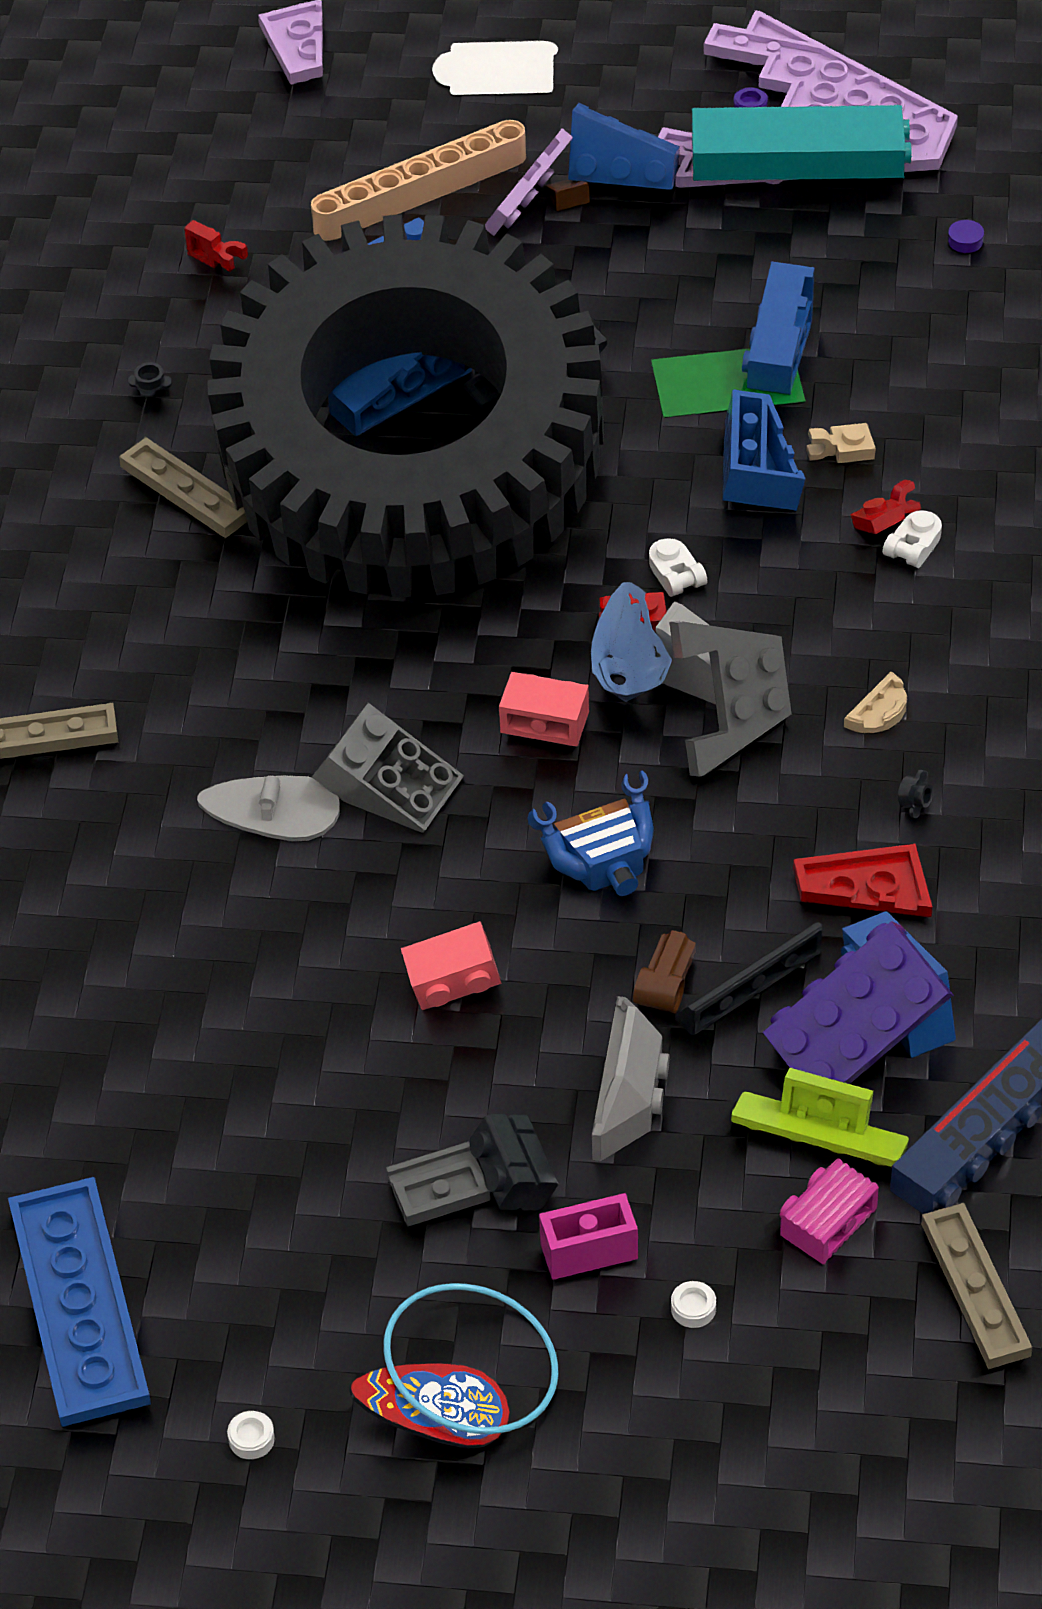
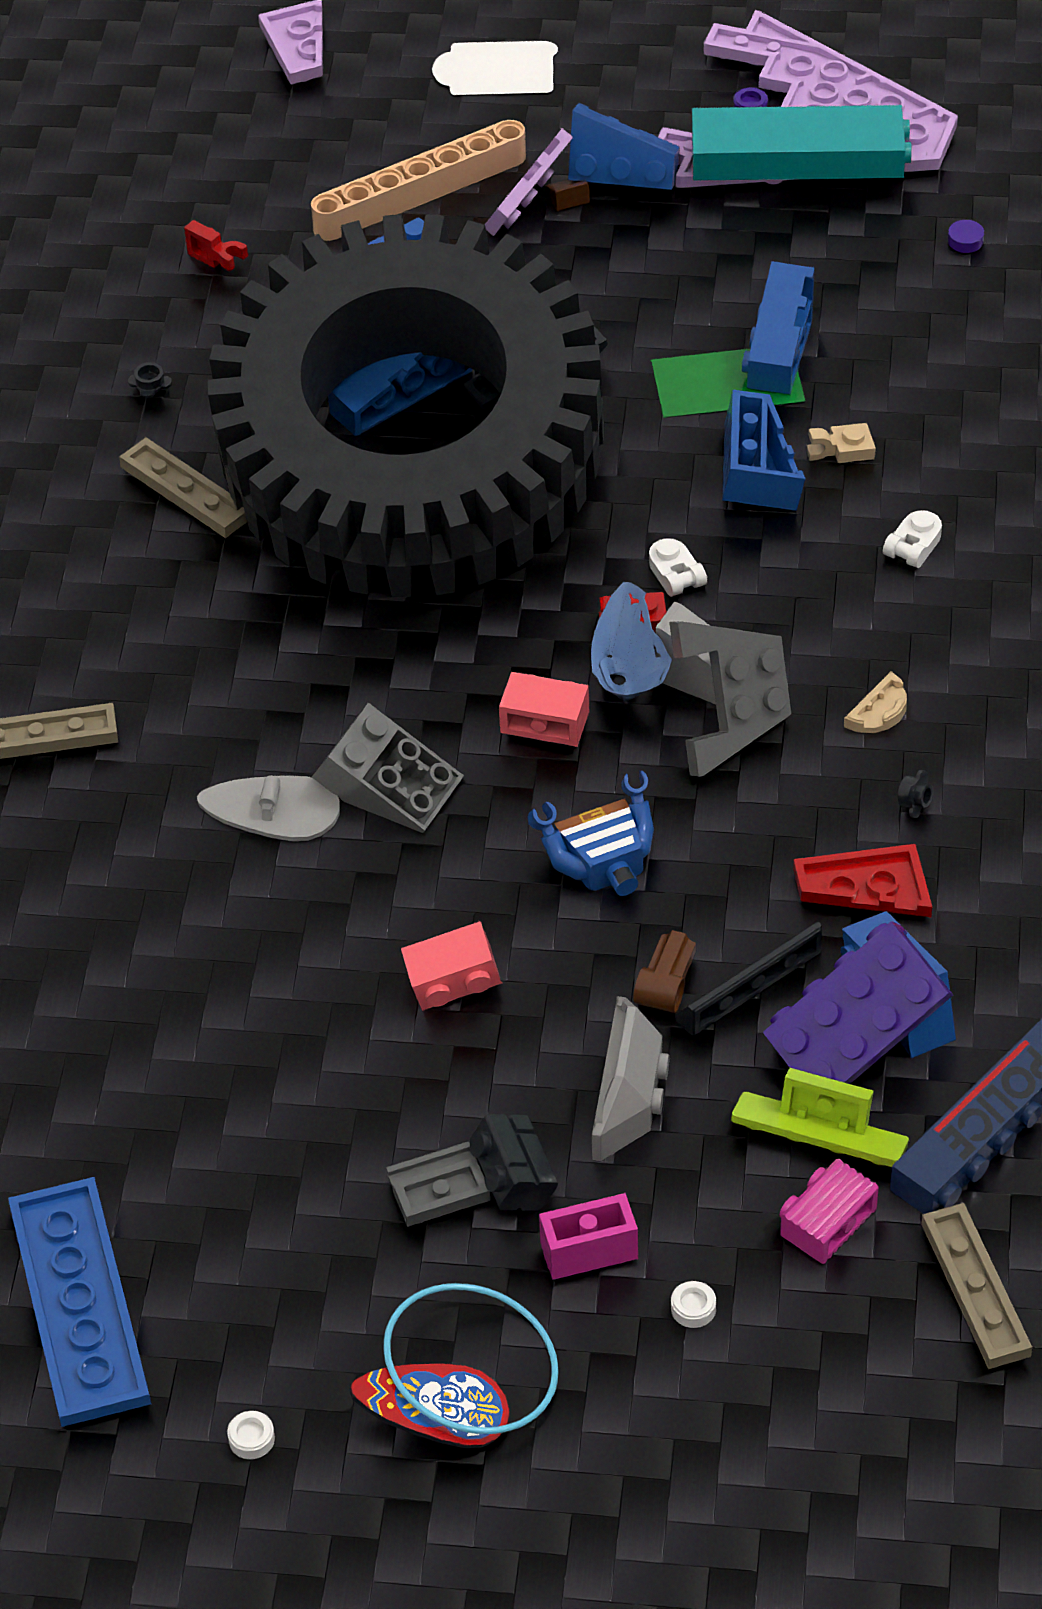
(881, 513): red plate -> none

